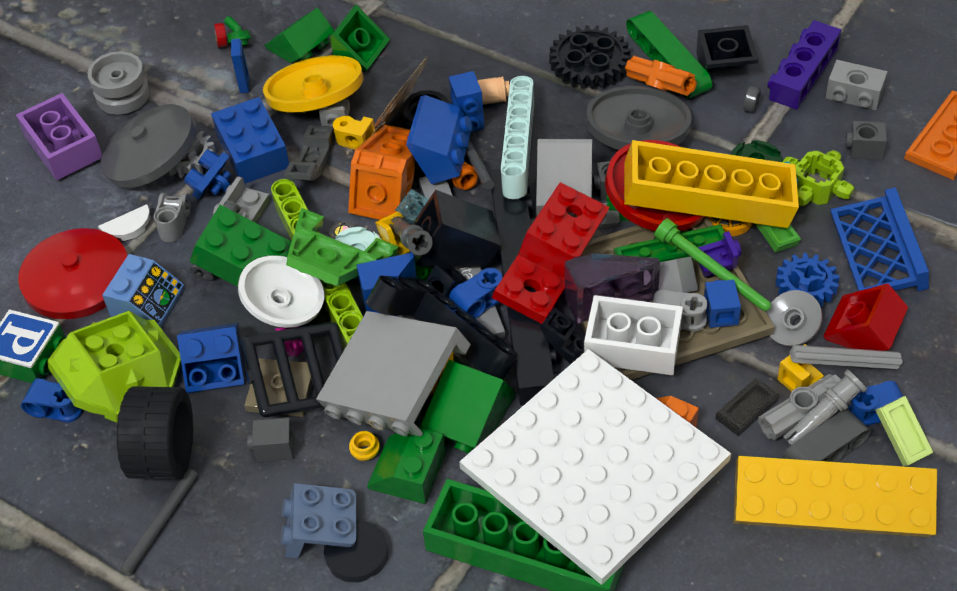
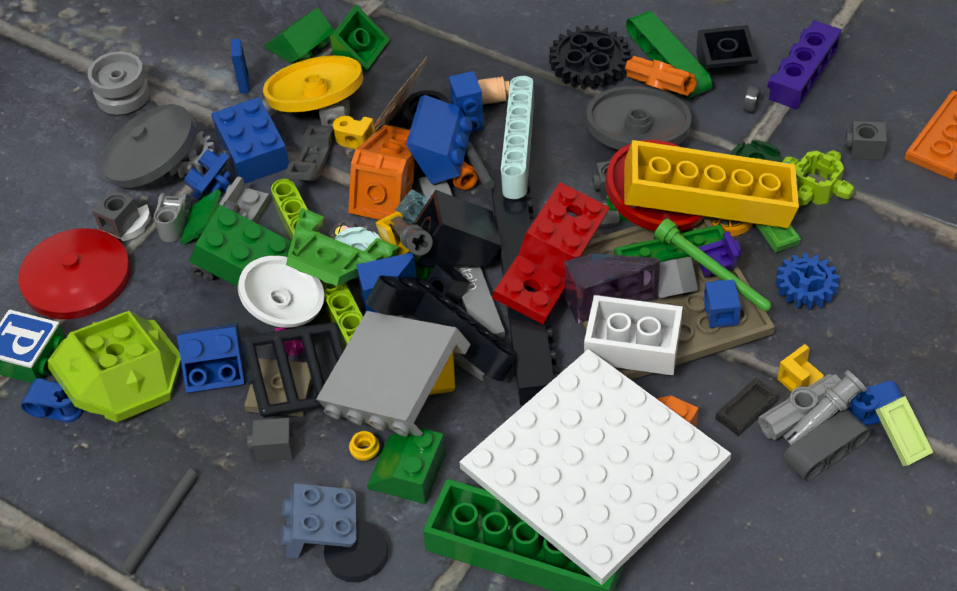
(59, 136): medium lavender brick -> none
(116, 213): none -> dark grey brick
(143, 289): medium blue slope -> none
(155, 433): black tyre -> none
(199, 216): none -> green piece
(220, 34): red tile -> none
(237, 33): green plate -> none
(467, 406): green slope -> none
(476, 295): blue piece -> none
(561, 335): black slope -> none
(563, 162): light grey slope -> none
(685, 300): light grey piece -> none
(786, 309): light grey dish -> none
(835, 496): yellow brick -> none
(845, 357): light grey axle -> none
(856, 84): light grey brick -> none
(867, 319): red slope -> none
(903, 242): blue fence -> none

